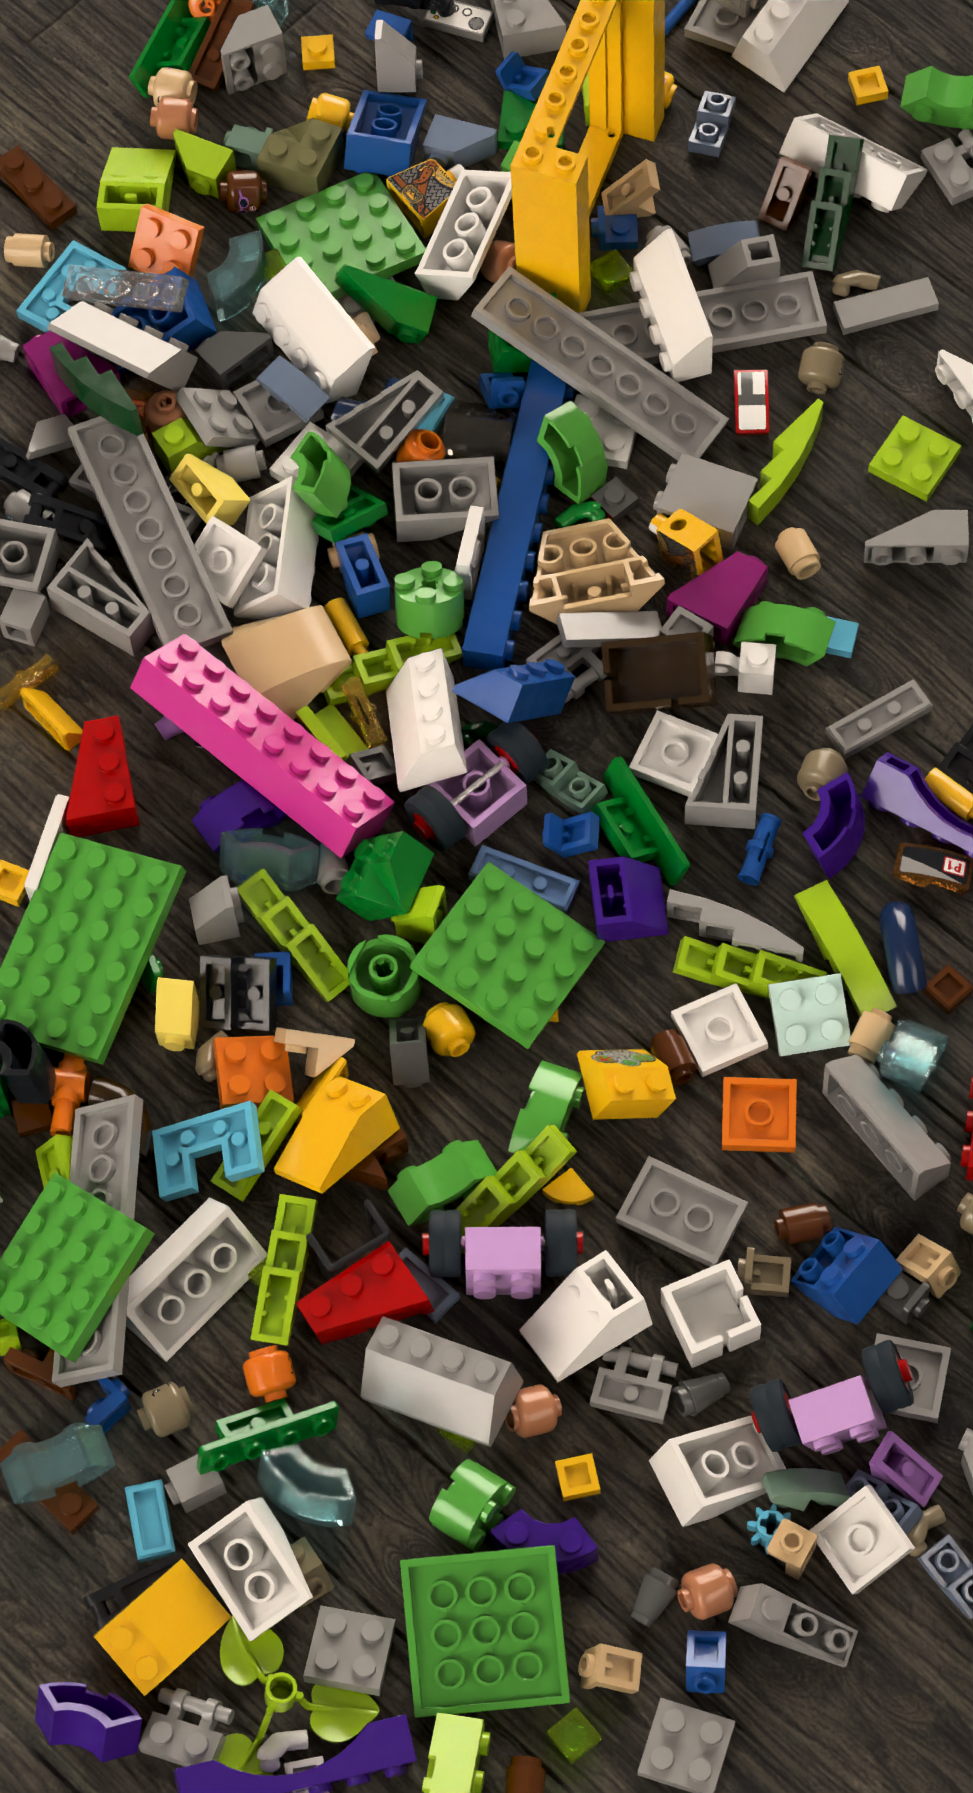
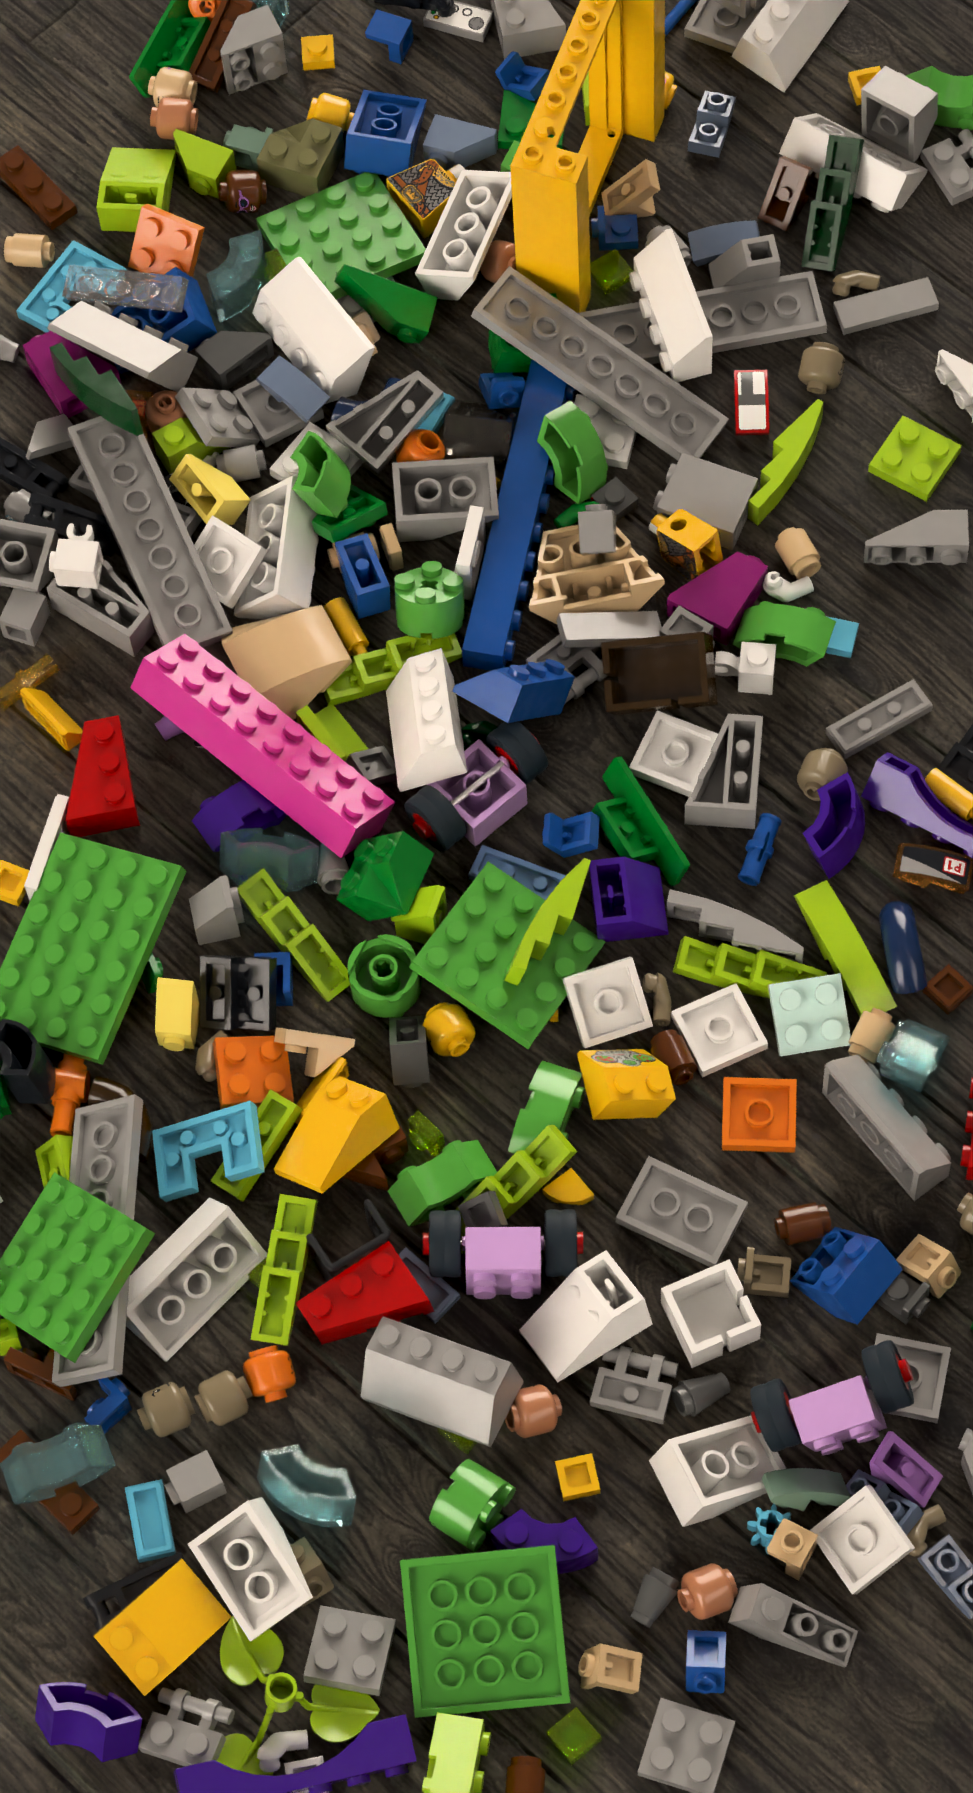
(31, 1118): reddish brown tile -> none
(77, 560): none -> white brick
(223, 1398): none -> dark tan head
(263, 1429): green bracket -> none
(353, 692): clear yellow pin -> none
(391, 547): none -> tan tile
(395, 60): light grey slope -> none
(425, 1134): none -> clear neon green plate
(483, 1211): none -> dark grey plate
(552, 917): none -> lime slope
(569, 784): sand green slope -> none
(597, 530): none -> light grey slope
(607, 1002): none -> white plate
(661, 998): none -> dark tan arm
(783, 589): none -> white arm
(898, 112): none -> light grey slope

